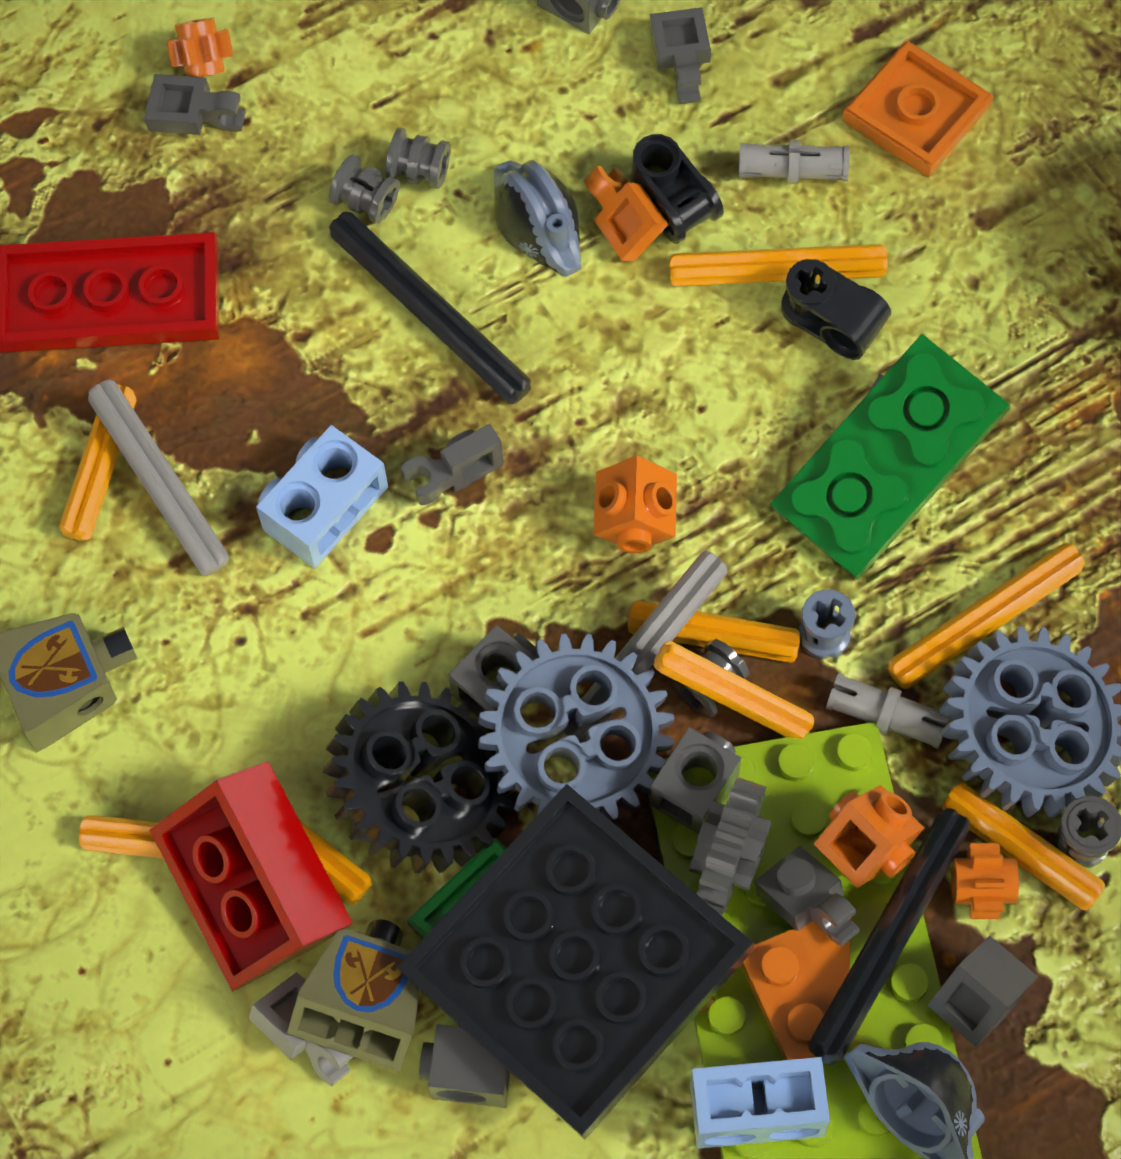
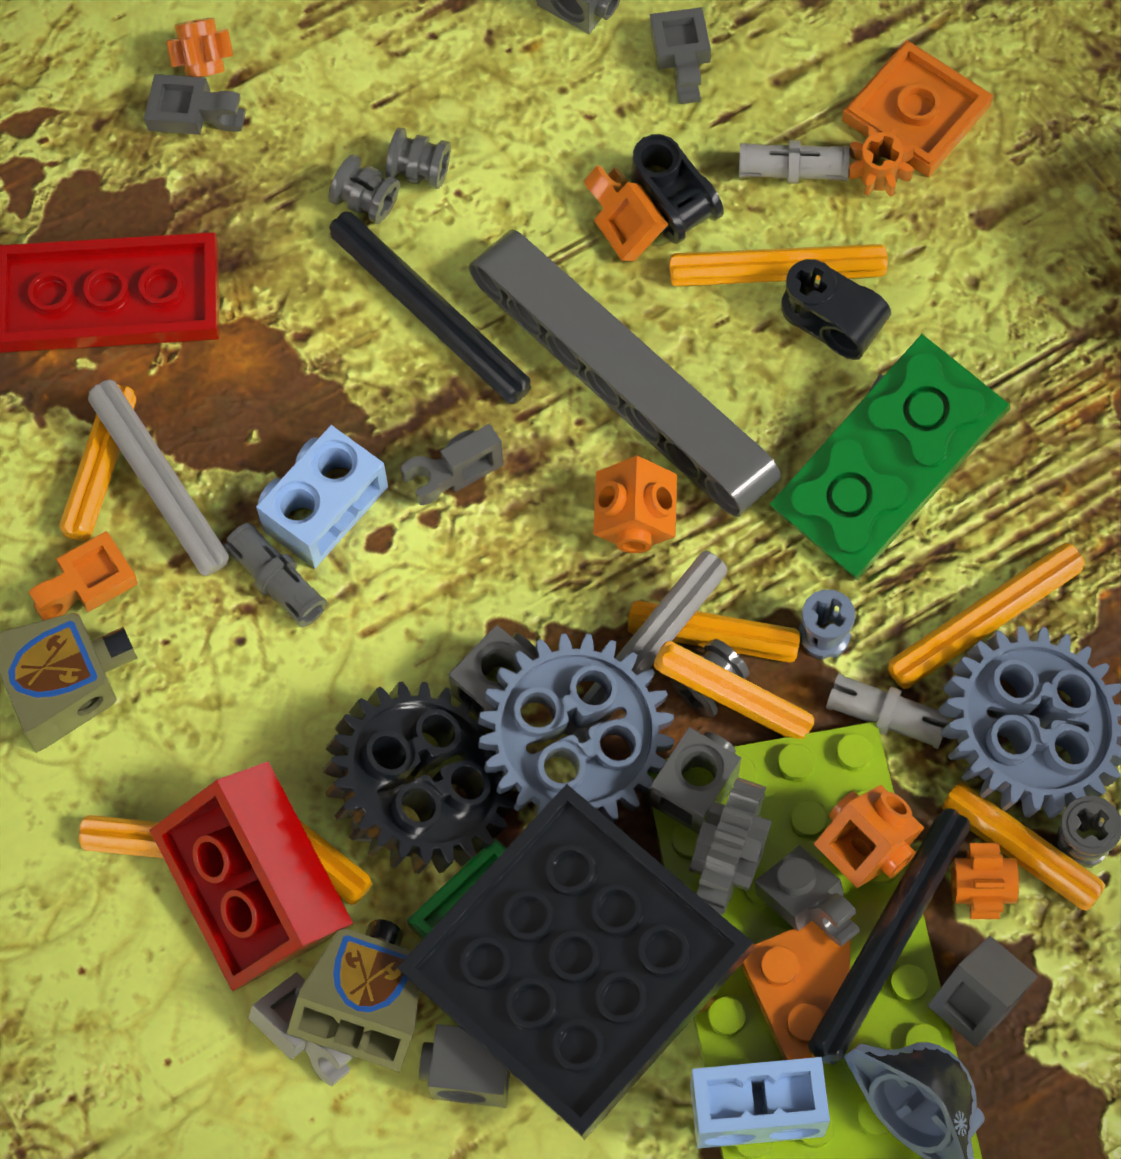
(89, 574): none -> orange plate
(275, 575): none -> dark grey pin
(537, 215): sand blue hat -> none
(625, 373): none -> dark grey beam
(876, 146): none -> orange gear

